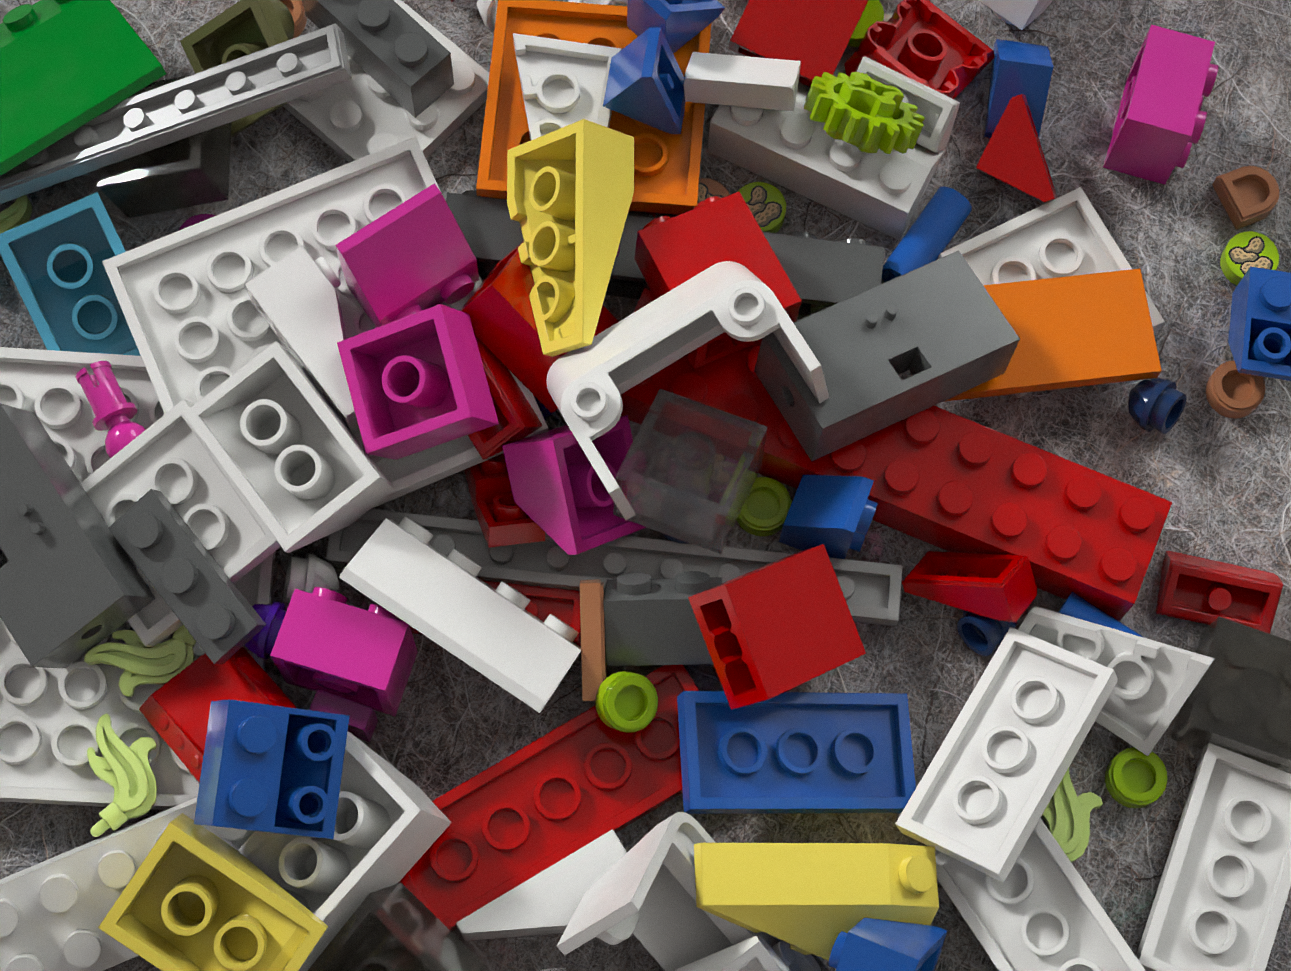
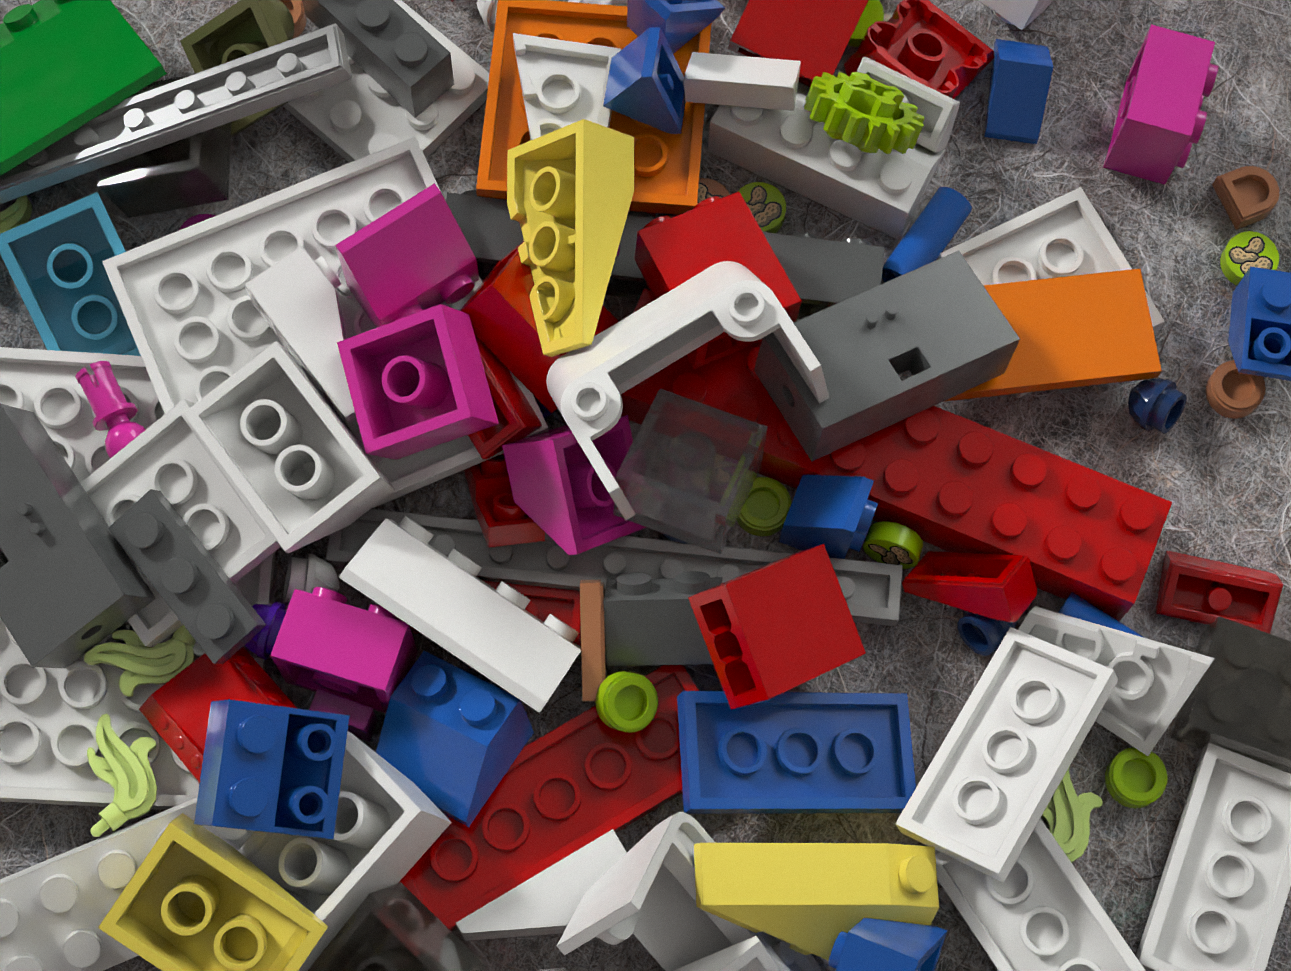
(452, 735): none -> blue slope
(893, 544): none -> lime tile
(1017, 154): red slope -> none

